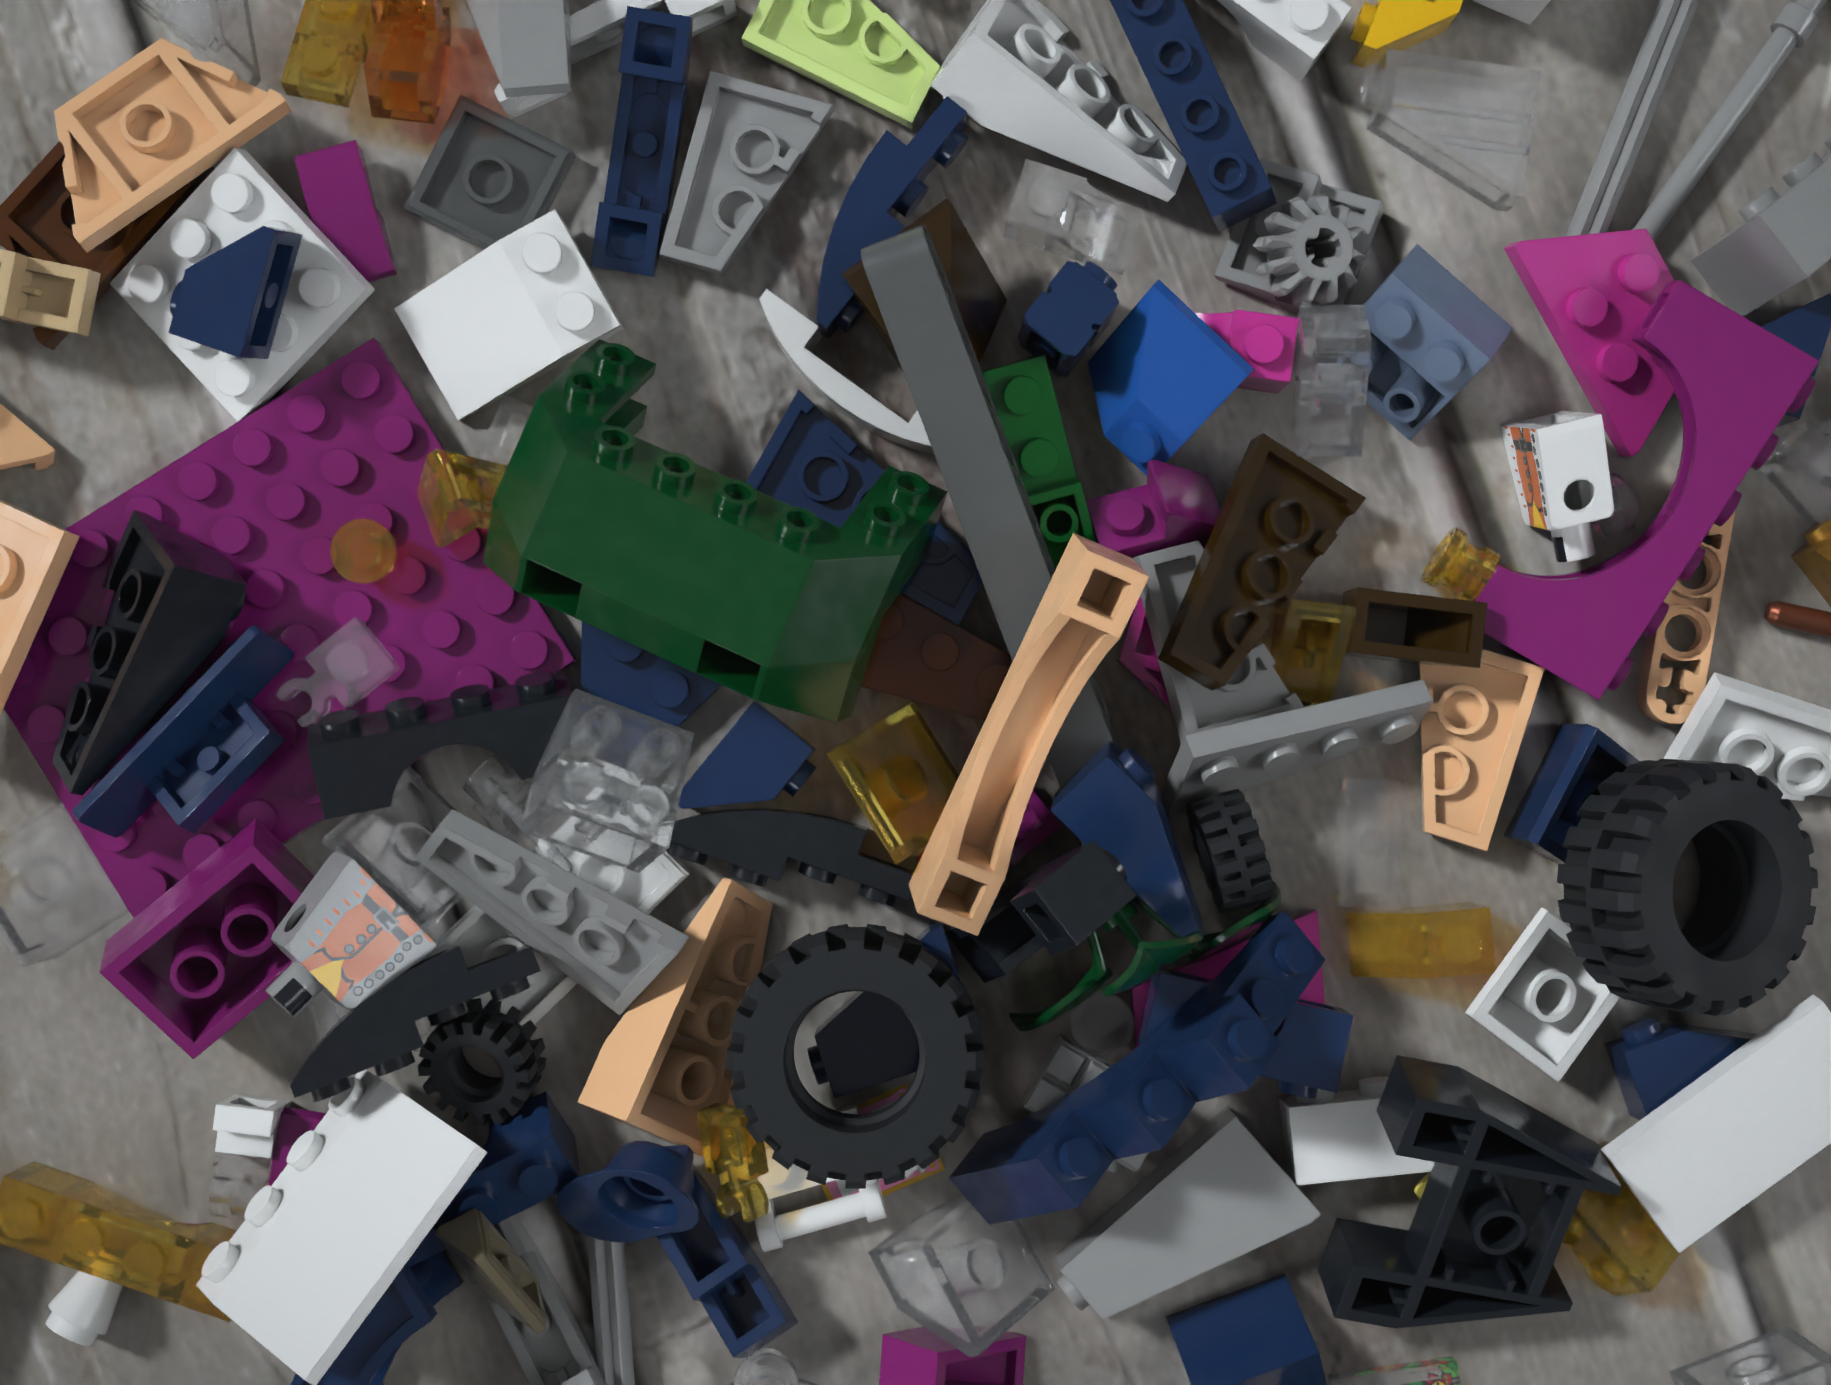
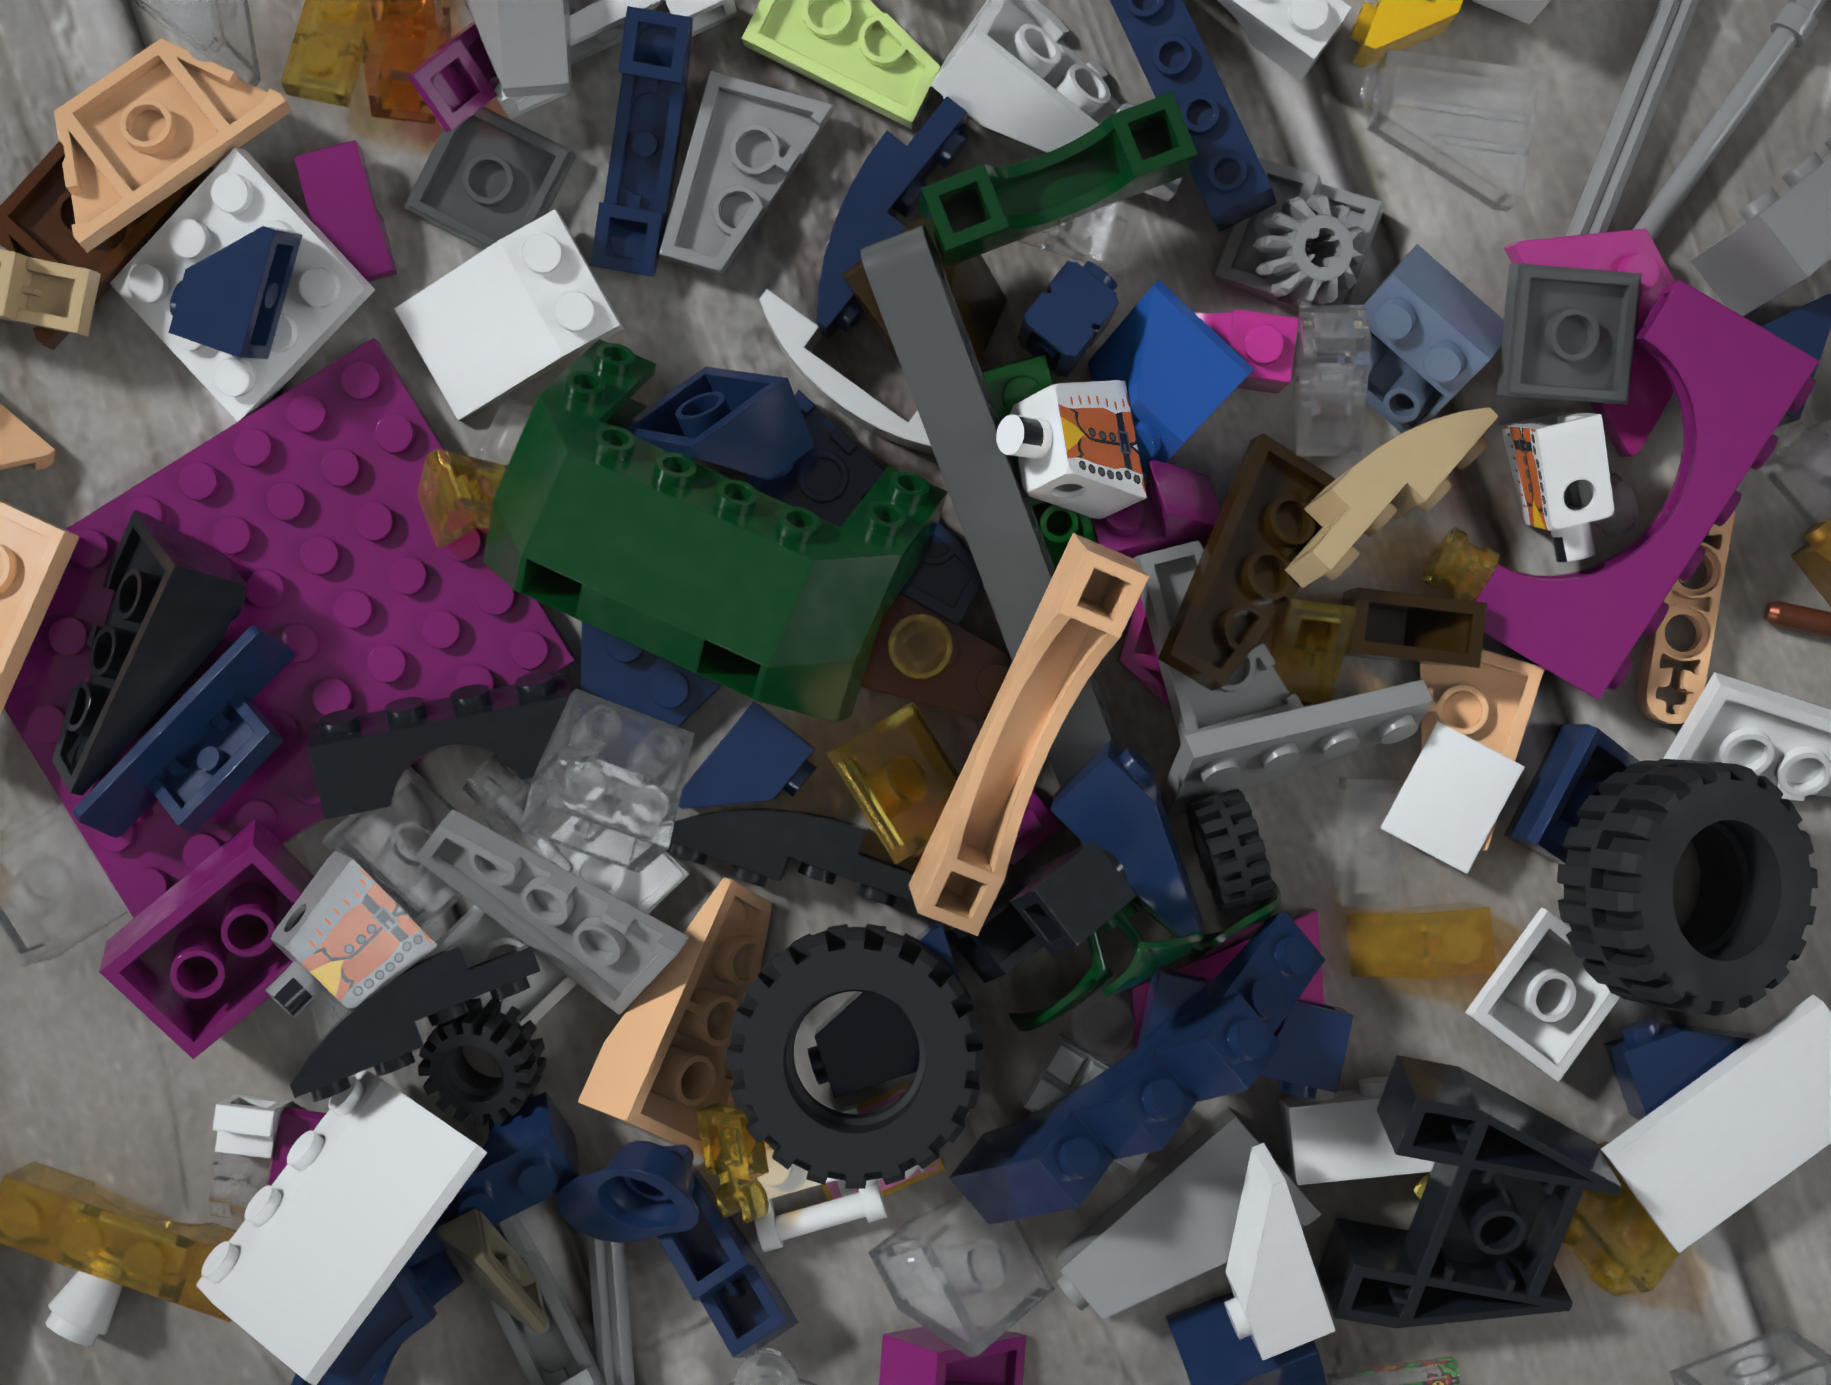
(346, 668): clear plate -> none
(363, 551): clear yellow plate -> none
(456, 78): none -> magenta slope
(729, 423): none -> dark blue slope
(919, 657): none -> clear yellow wheel
(1012, 201): none -> dark green arch
(1076, 447): none -> white torso
(1271, 1266): none -> white slope
(1388, 485): none -> tan slope
(1452, 797): none -> white sticker
(1568, 334): none -> dark grey tile

